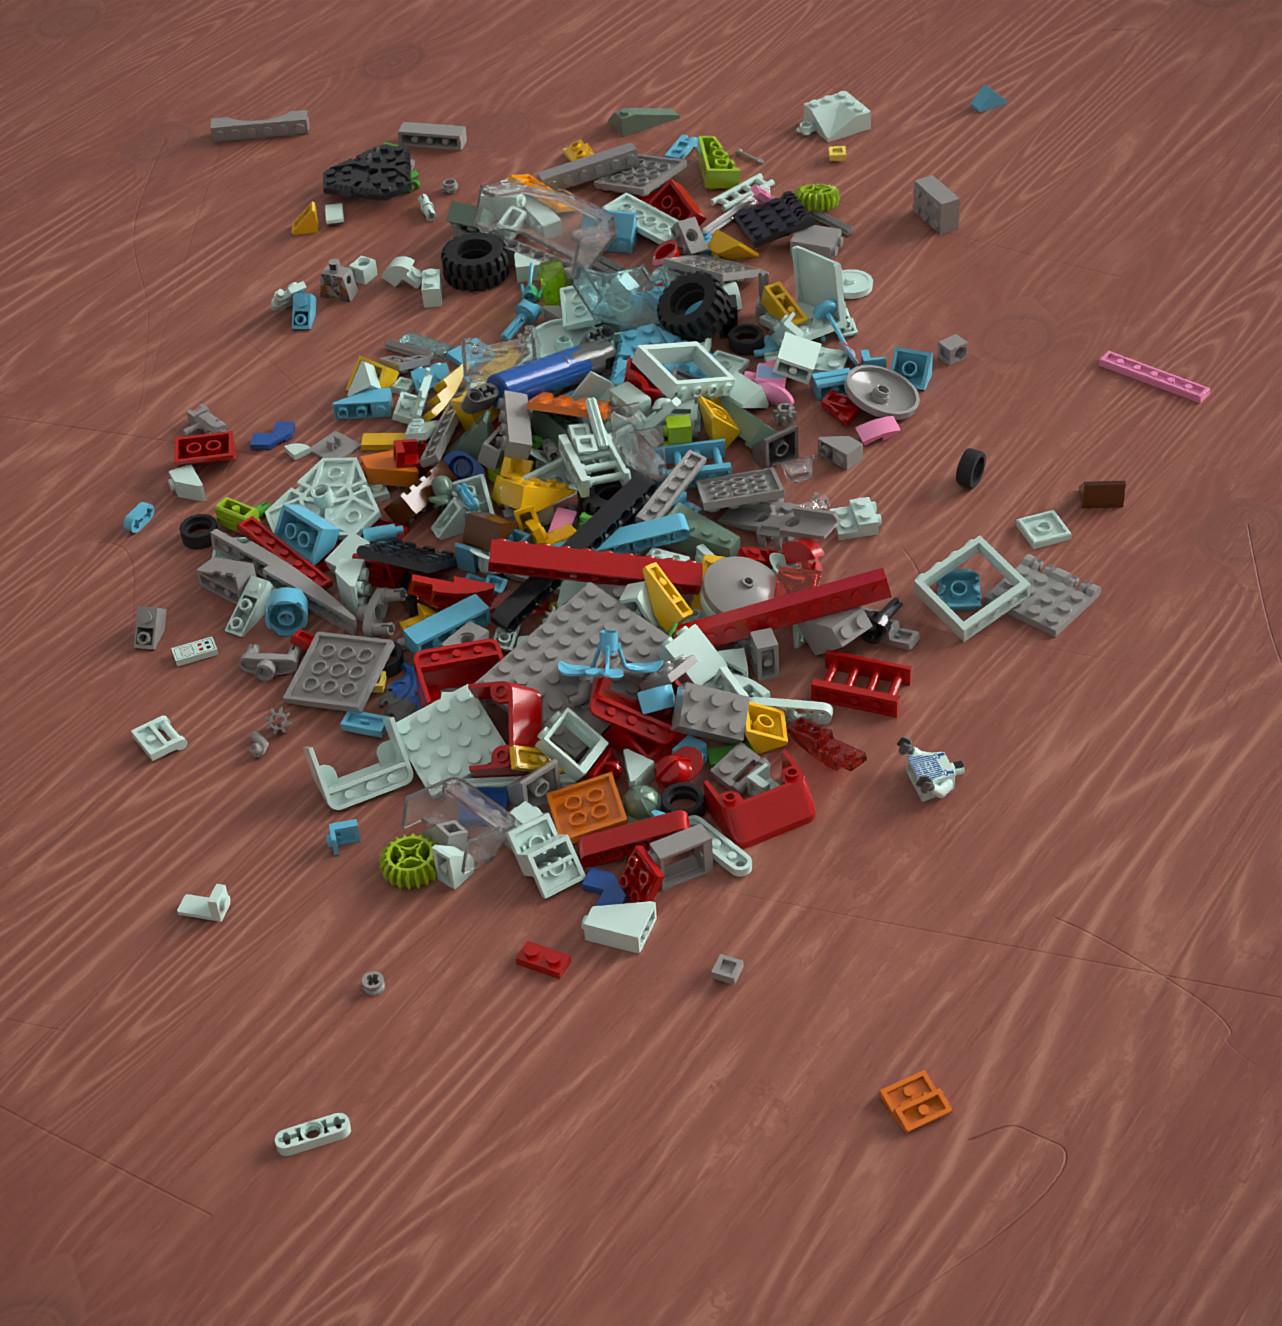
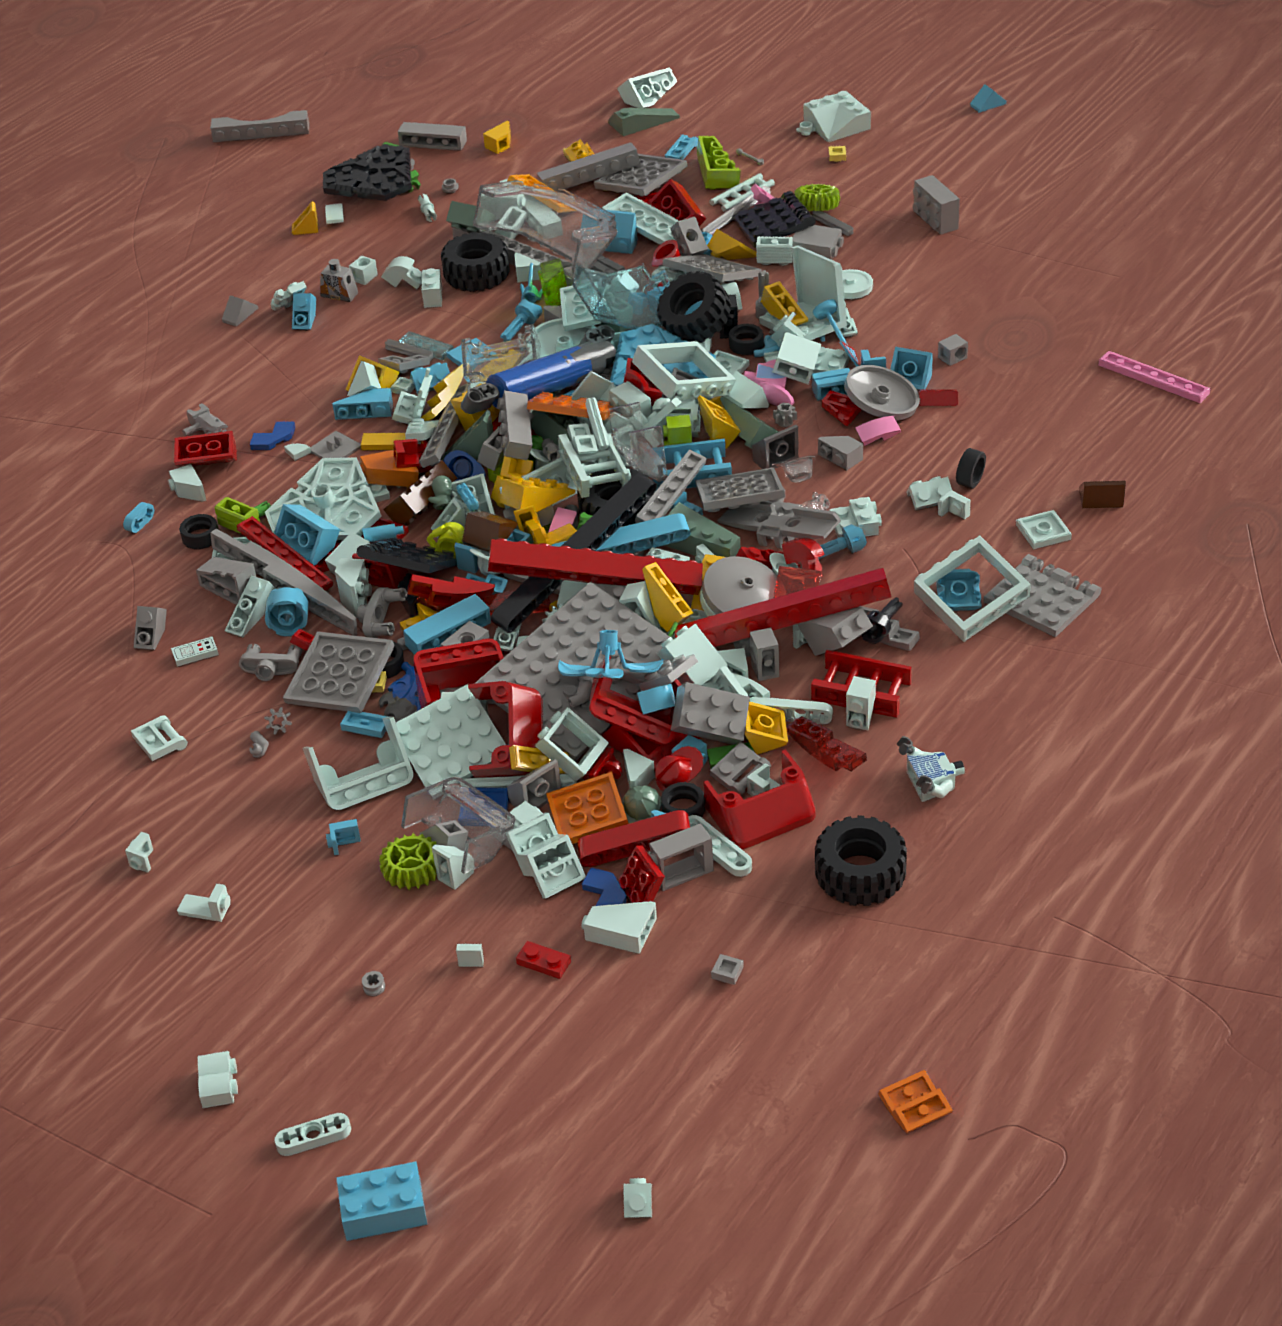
(138, 852): none -> light aqua bracket
(216, 1079): none -> light aqua brick
(237, 310): none -> light grey slope
(381, 1201): none -> medium azure brick
(447, 536): none -> neon yellow piece
(470, 955): none -> light aqua tile
(498, 138): none -> yellow slope
(637, 1198): none -> light aqua bracket
(647, 88): none -> light aqua wedge
(774, 250): none -> light aqua brick
(852, 538): none -> medium azure piece
(860, 702): none -> light aqua slope
(860, 882): none -> black tyre
(928, 493): none -> light aqua bracket
(938, 397): none -> red slope
(955, 504): none -> light aqua bracket

